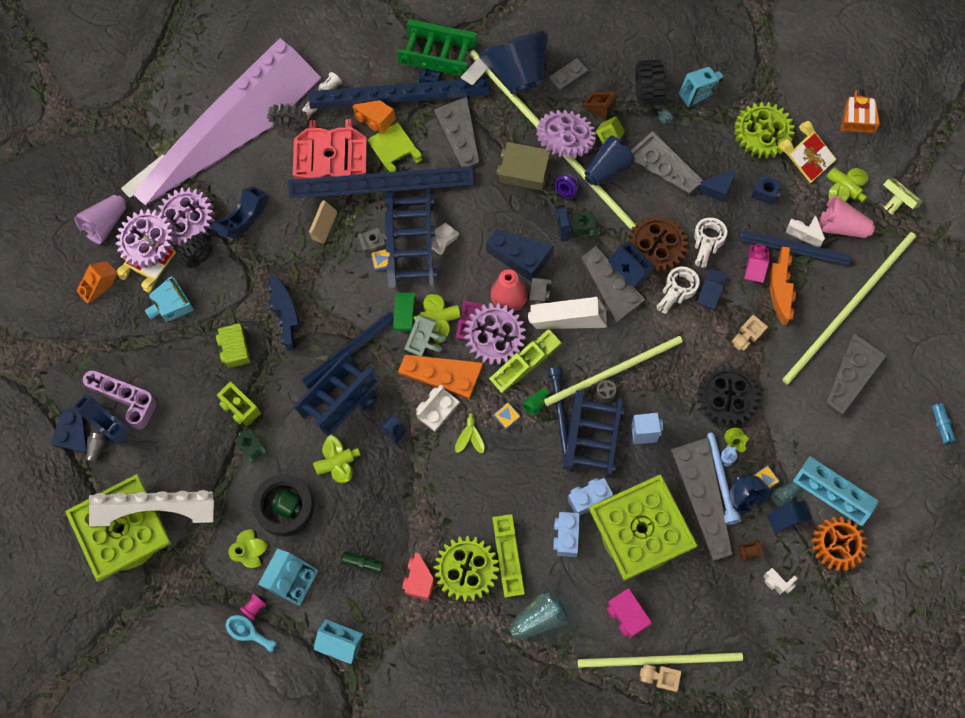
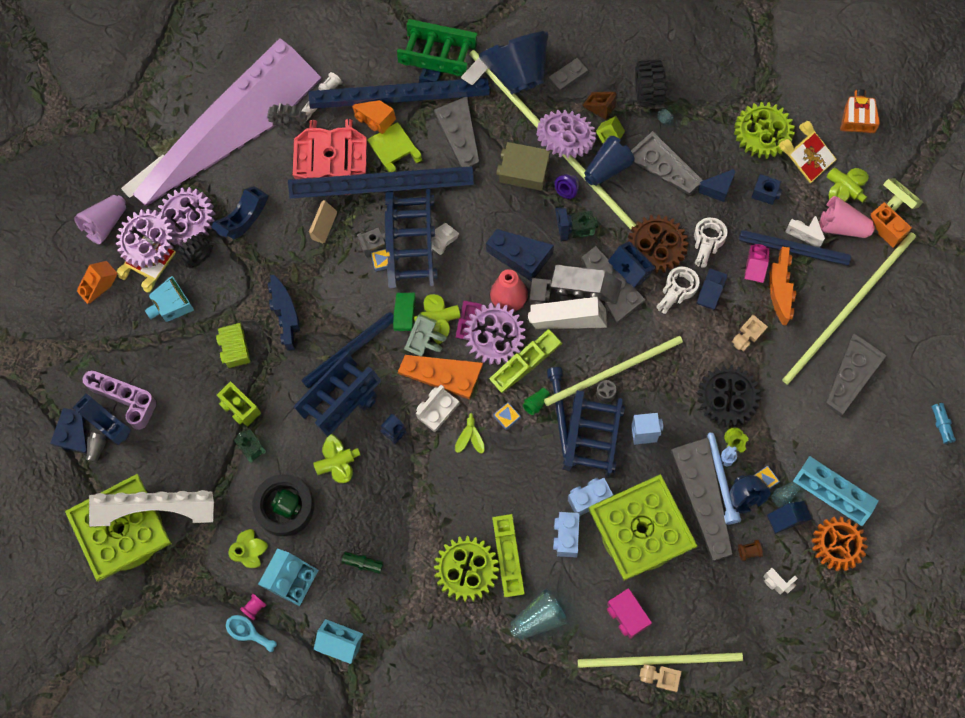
(420, 579): coral slope -> none
(586, 283): none -> flat silver wedge
(699, 85): medium azure torso -> none
(890, 225): none -> orange slope

